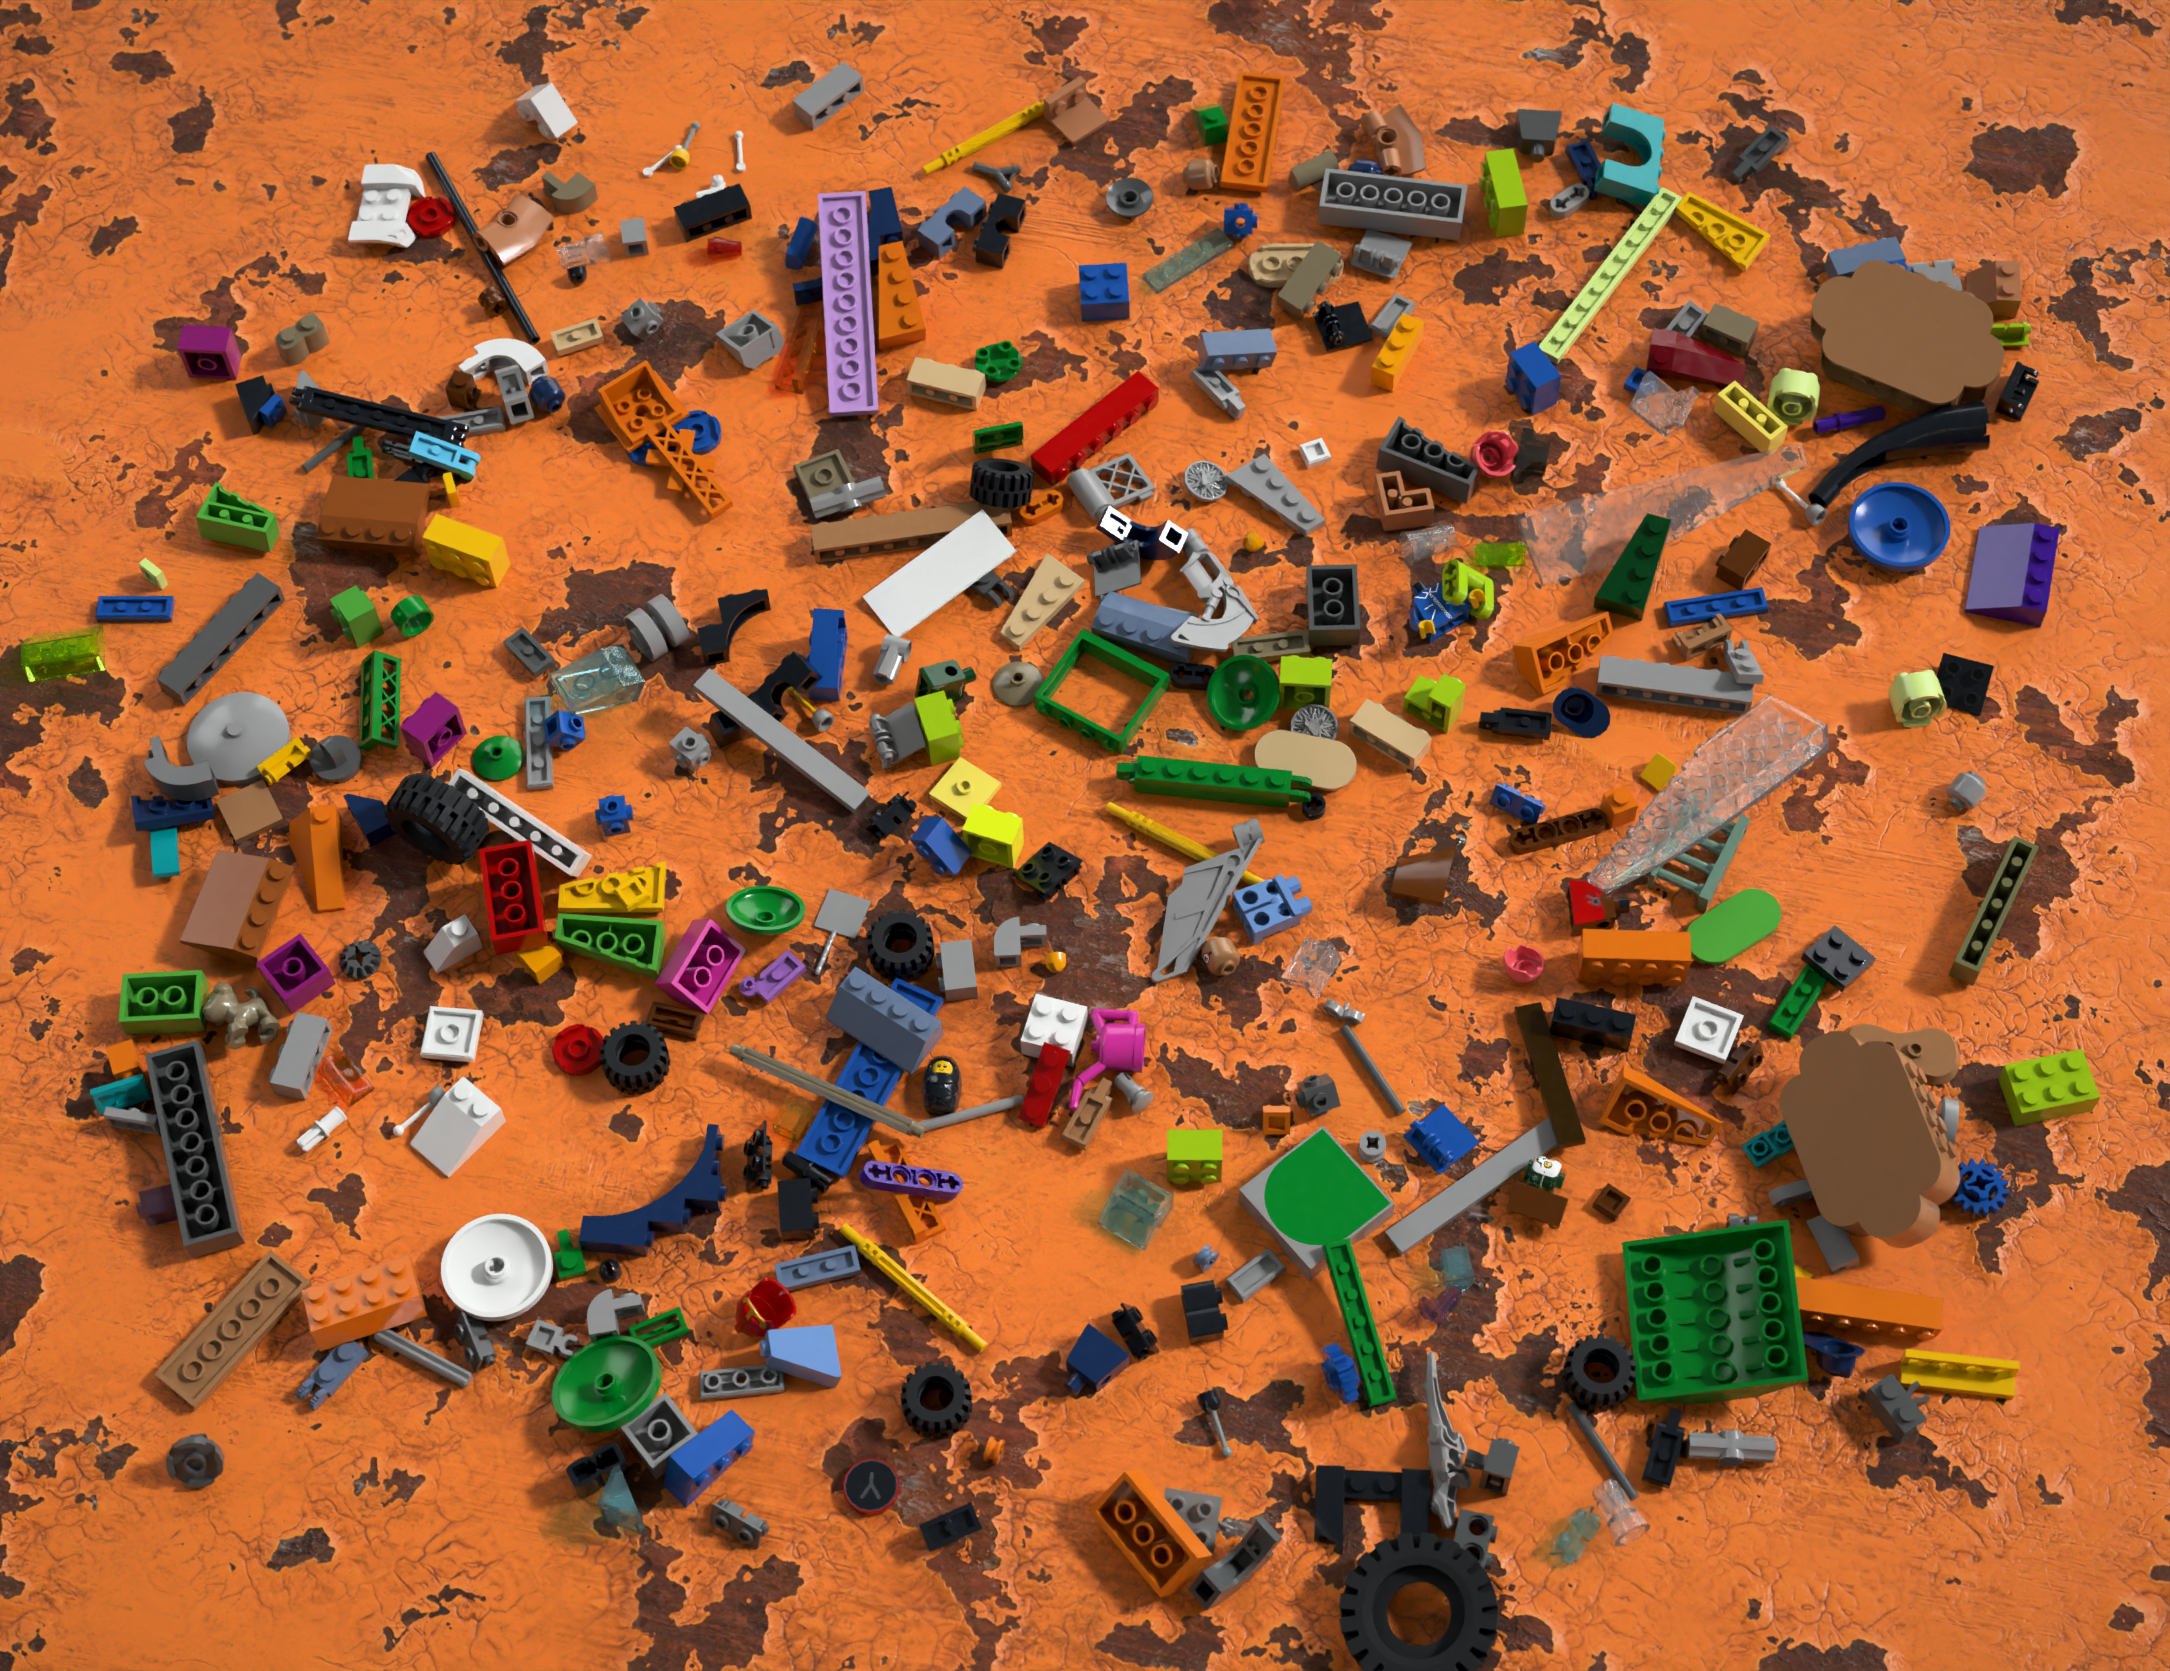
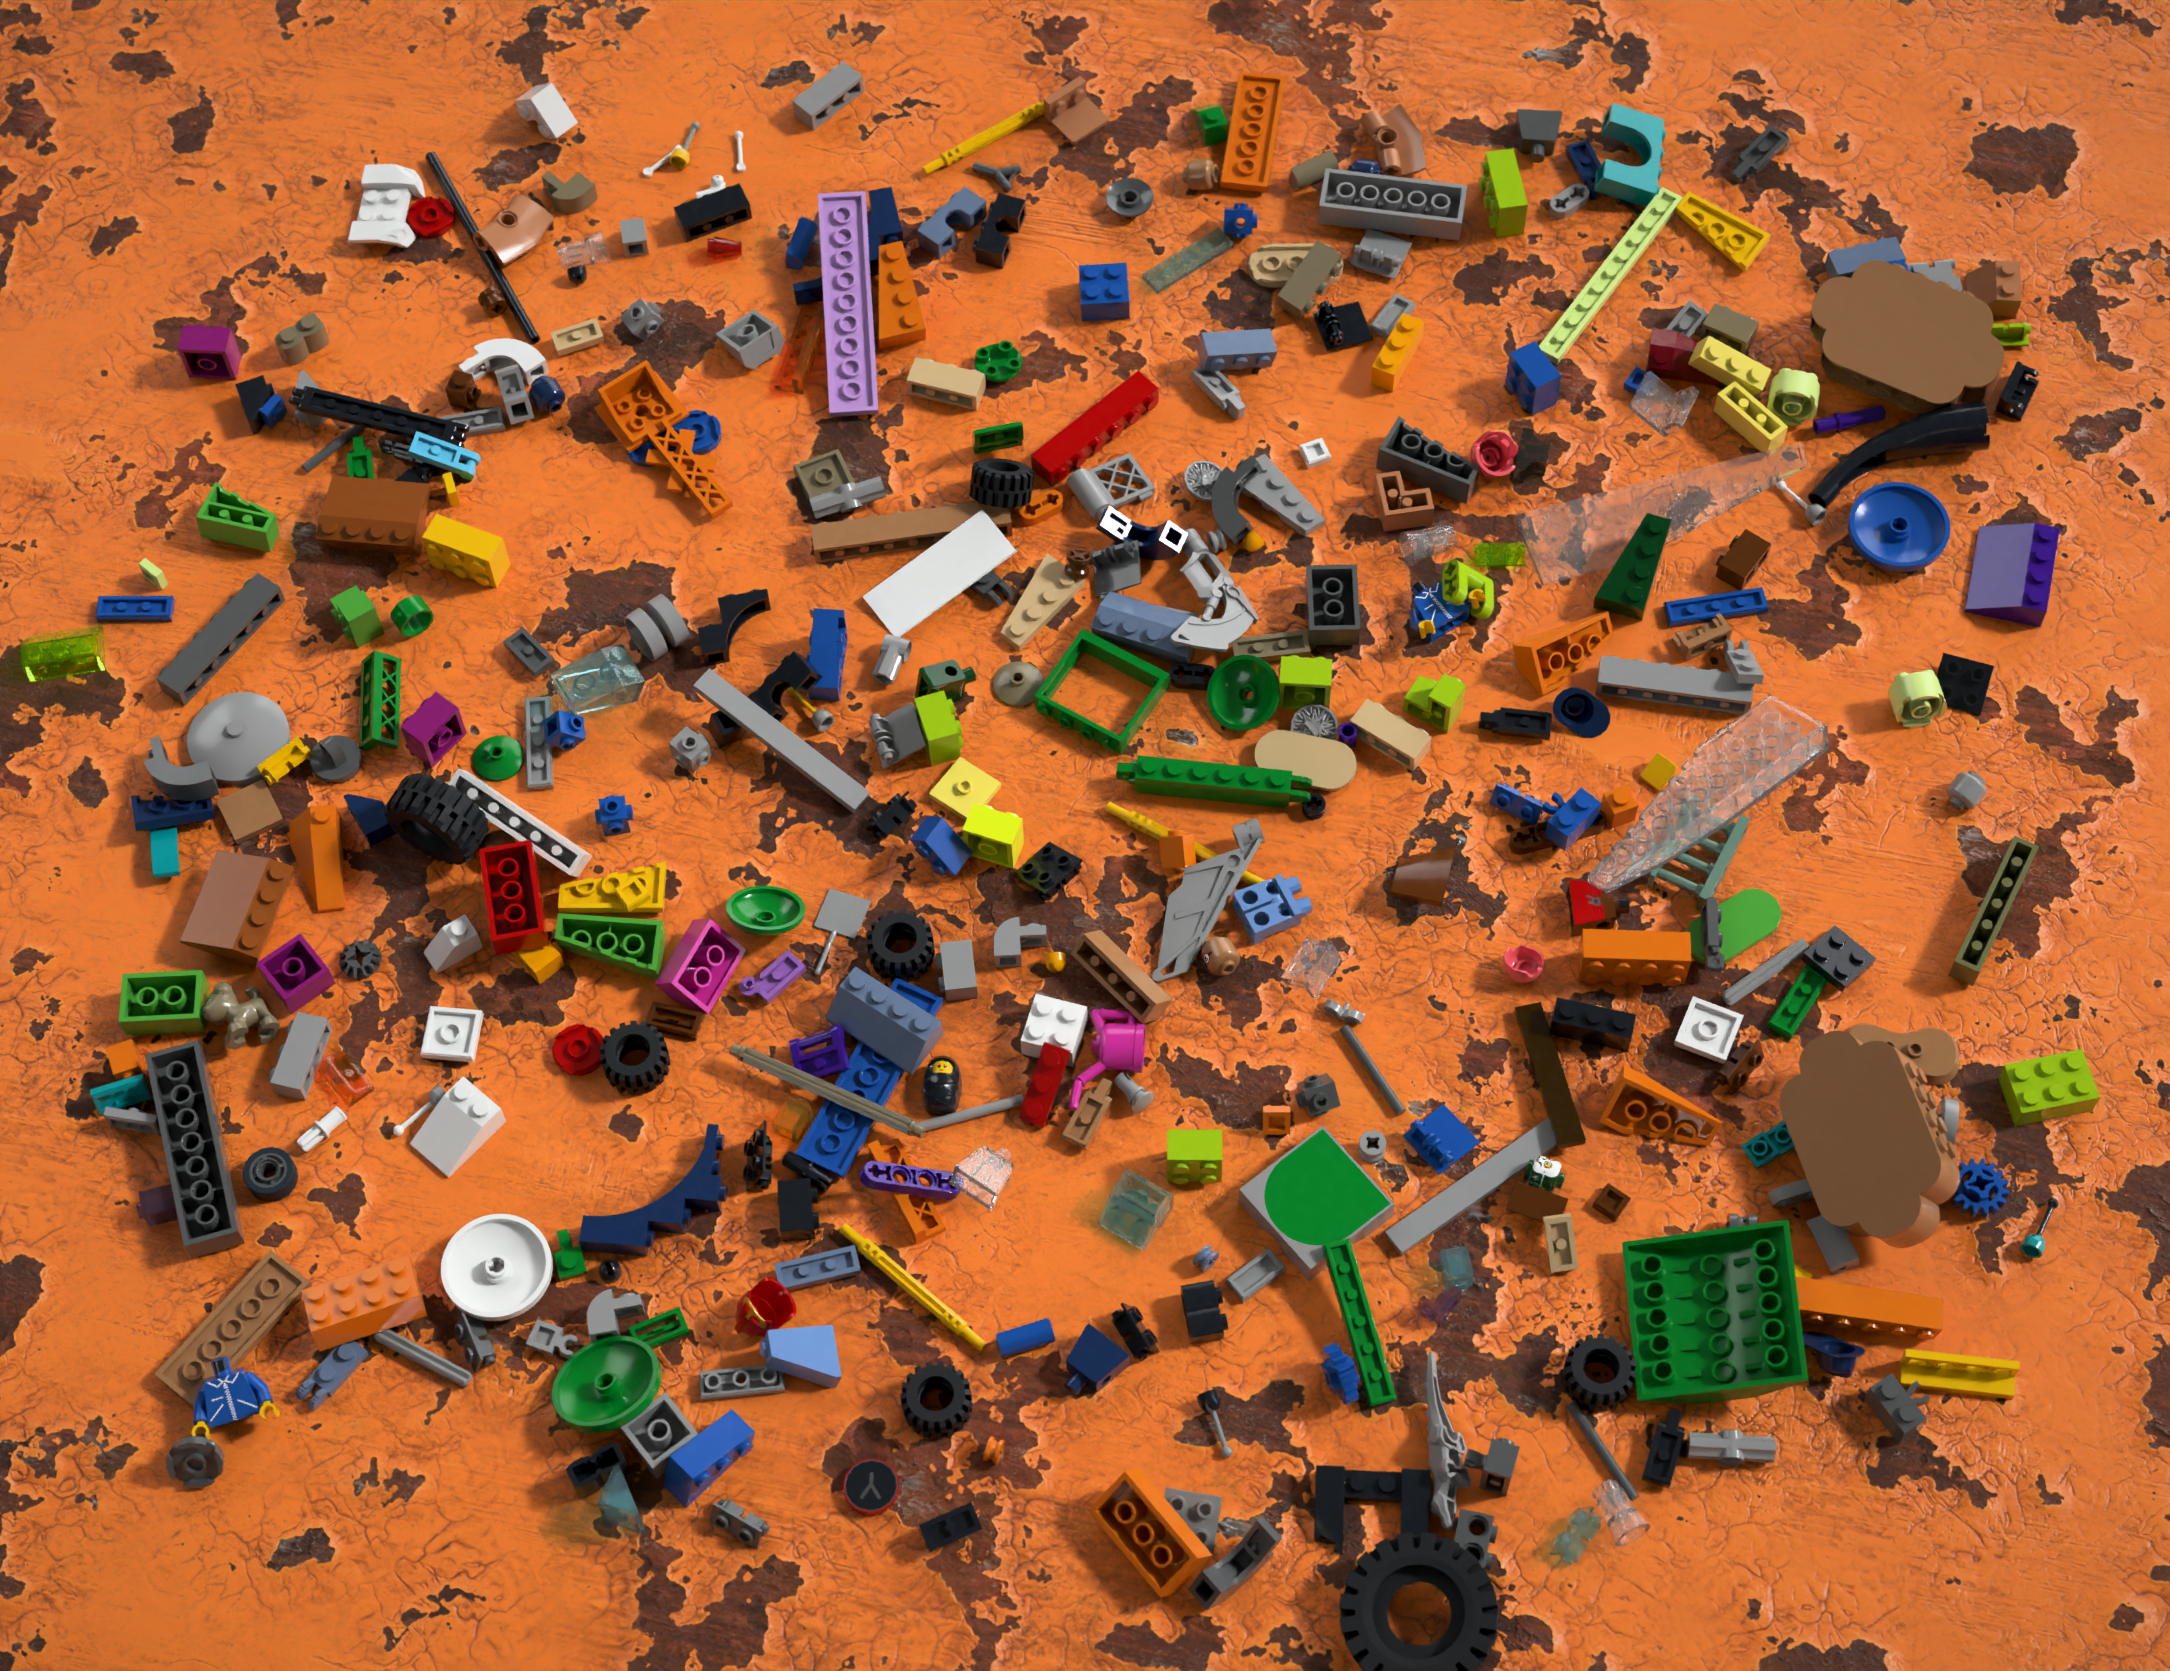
(230, 1397): none -> blue torso
(278, 1185): none -> wheel
(824, 1061): none -> dark purple plate
(984, 1175): none -> clear torso
(1025, 1337): none -> blue brick
(1077, 563): none -> reddish brown wheel
(1121, 976): none -> medium nougat brick
(1177, 849): none -> orange brick
(1216, 540): none -> light grey bush
(1225, 499): none -> dark grey arch
(1348, 734): none -> dark purple hinge
(1560, 1242): none -> tan plate
(1570, 818): none -> blue brick
(1711, 937): none -> dark grey hinge
(1729, 365): none -> light yellow brick
(1765, 972): none -> light grey axle
(2034, 1244): none -> teal hinge

